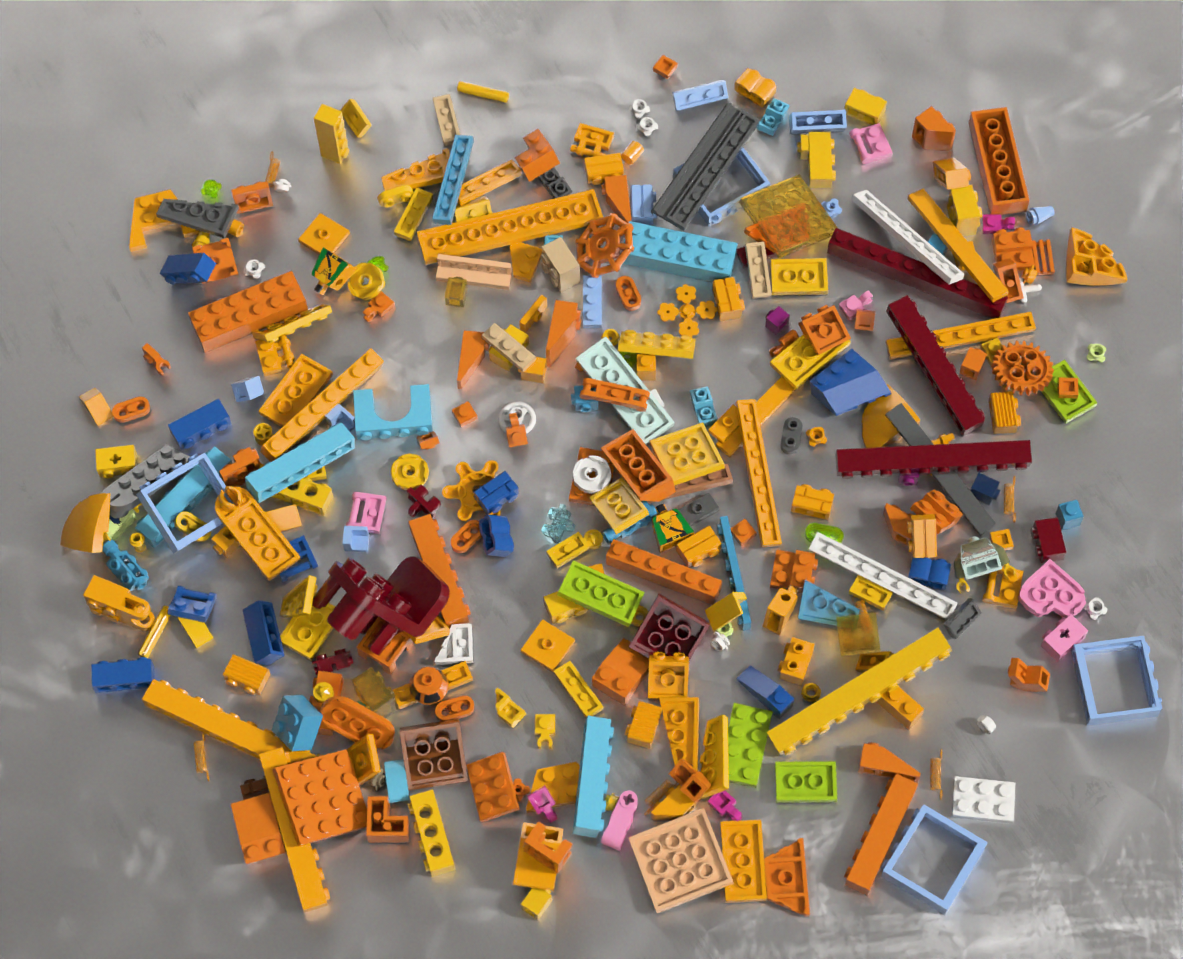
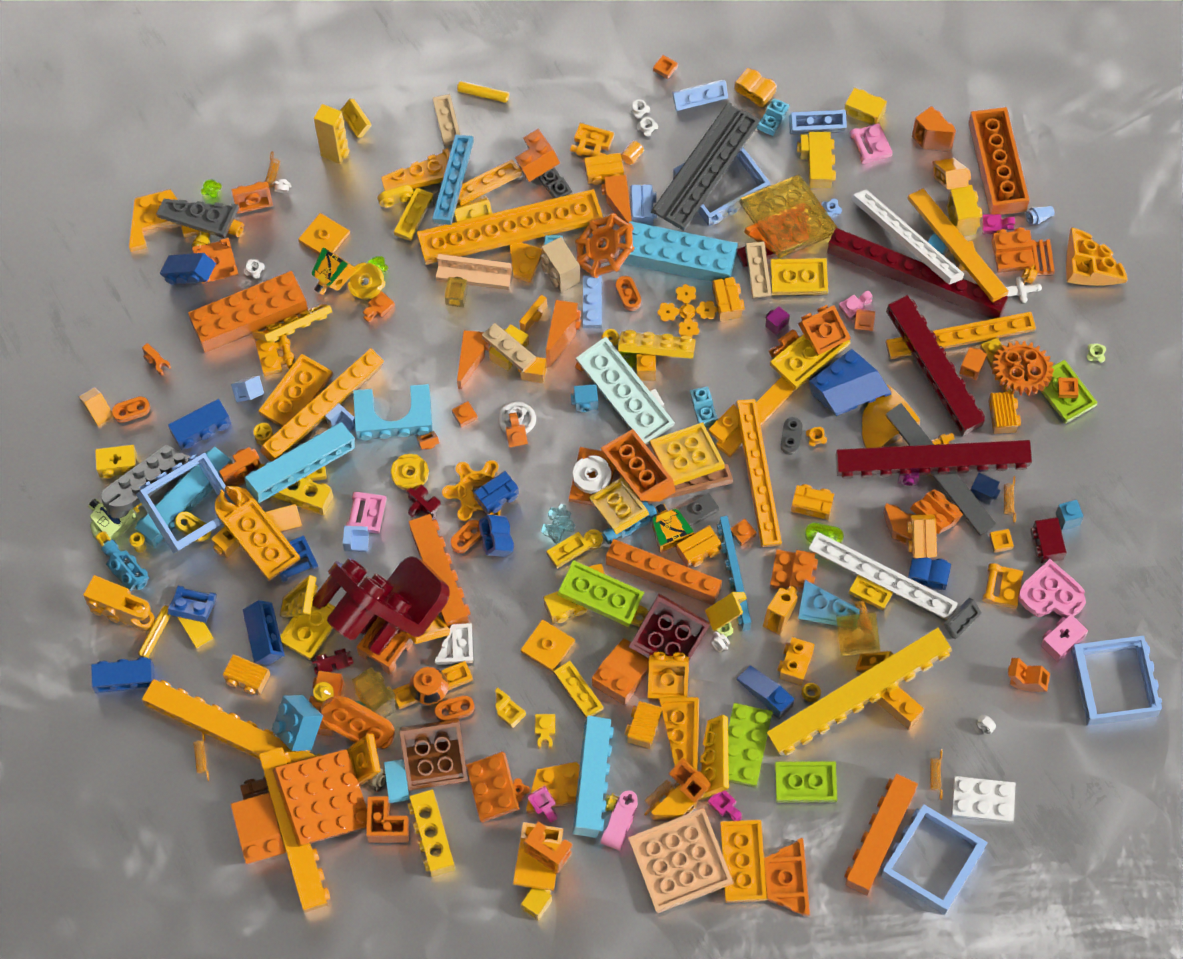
(87, 524): light orange brick -> none
(614, 394): orange plate -> none
(881, 762): orange slope -> none
(980, 558): torso -> none
(1008, 275): orange slope -> none
(1096, 602): white plate -> none

